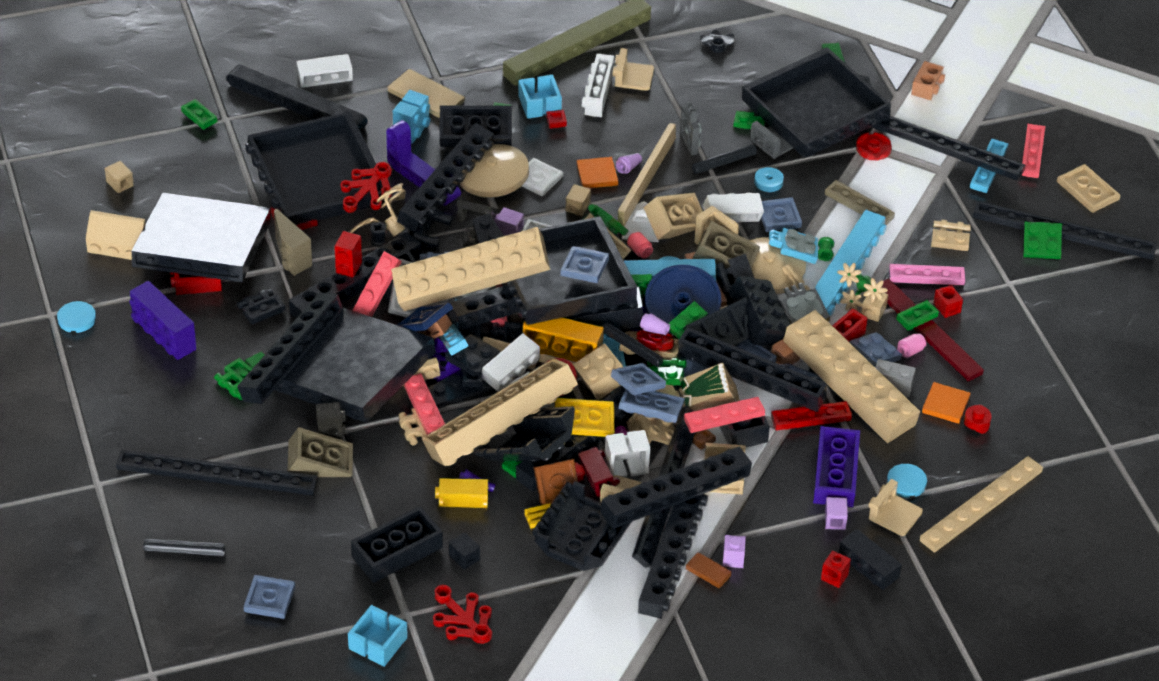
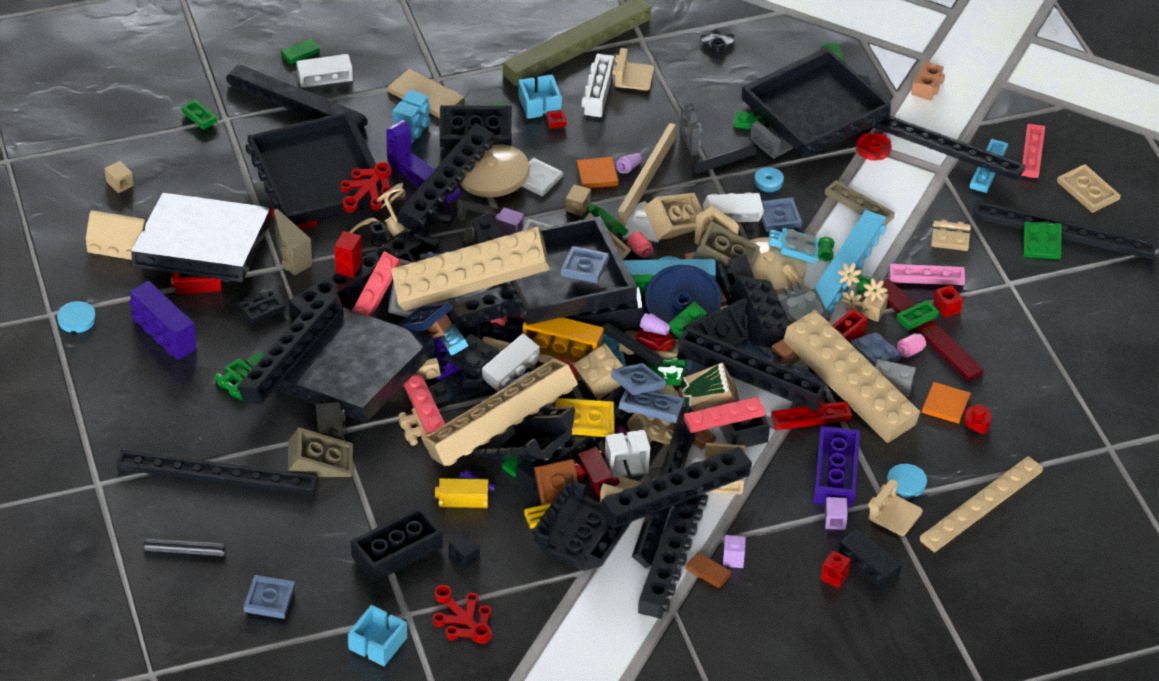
(300, 51): none -> green tile

